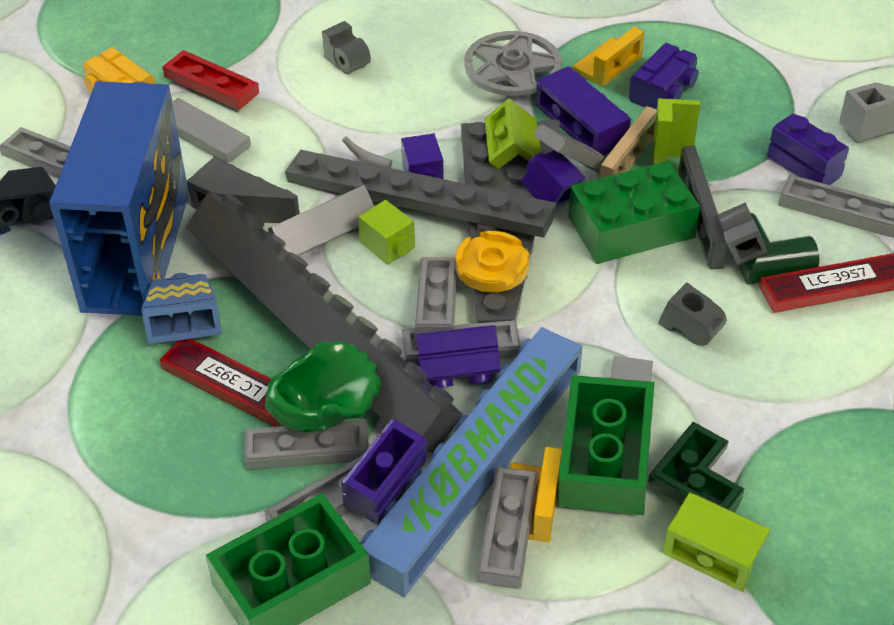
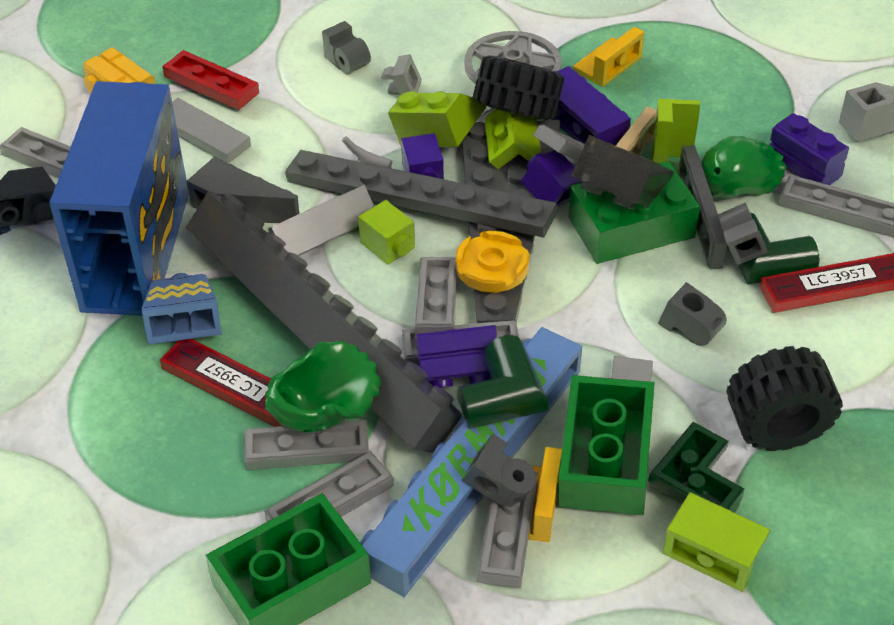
(384, 471): dark purple brick -> none
(404, 75): none -> light grey tile
(439, 113): none -> lime slope
(499, 475): none -> dark grey leg
(510, 392): none -> dark green brick
(518, 87): none -> black tyre
(621, 173): none -> clear smoke slope
(663, 76): dark purple brick -> none
(744, 167): none -> green piece
(784, 398): none -> black tyre

